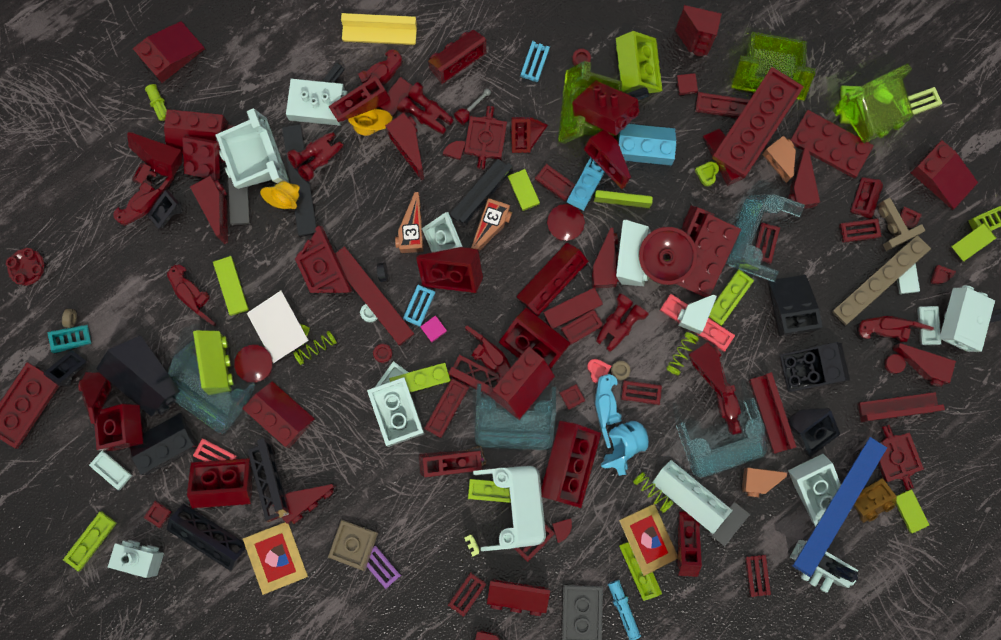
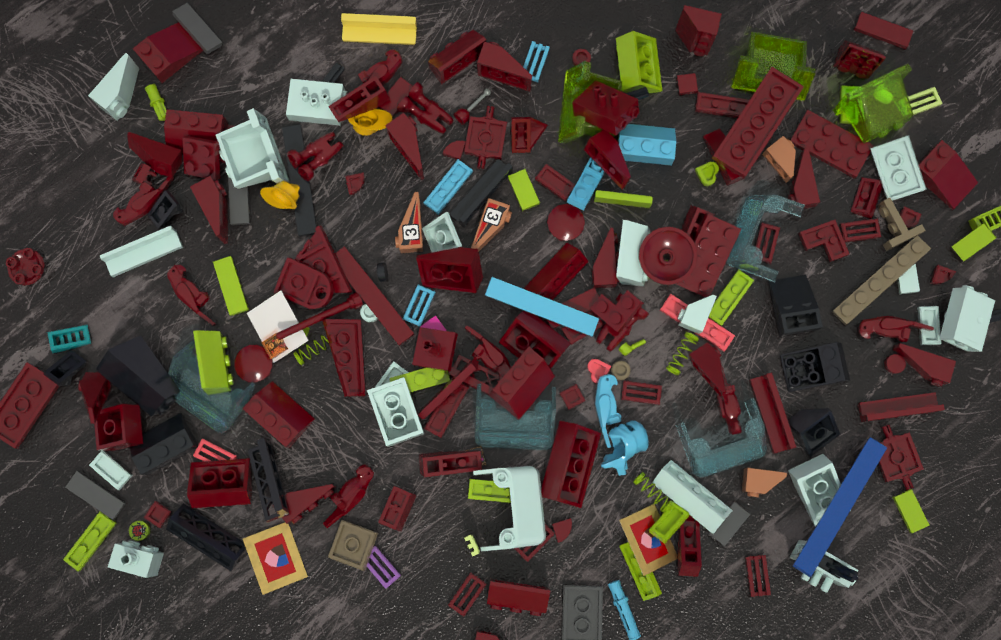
(69, 318): dark tan tile -> none
(95, 495): none -> dark grey tile
(116, 88): none -> light aqua slope
(139, 530): none -> tile
(142, 251): none -> light aqua panel
(197, 28): none -> dark grey tile
(274, 346): none -> clear orange tile
(302, 284): none -> dark red tile
(347, 351): none -> dark red wing
(350, 494): none -> dark red animal
(354, 301): none -> dark red piece
(355, 182): none -> dark red tile
(382, 353): dark red tile -> none
(397, 508): none -> dark red hinge
(435, 349): none -> dark red tile
(448, 187): none -> medium azure tile
(448, 388): none -> dark red tile
(500, 66): none -> dark red slope
(541, 306): none -> medium azure tile
(617, 314): none -> dark red plate
(625, 349): none -> lime hand
(669, 523): none -> lime tile
(828, 236): none -> dark red plate
(858, 59): none -> dark red slope
(875, 500): pearl gold bracket -> none
(883, 30): none -> dark red tile
(898, 168): none -> light aqua tile

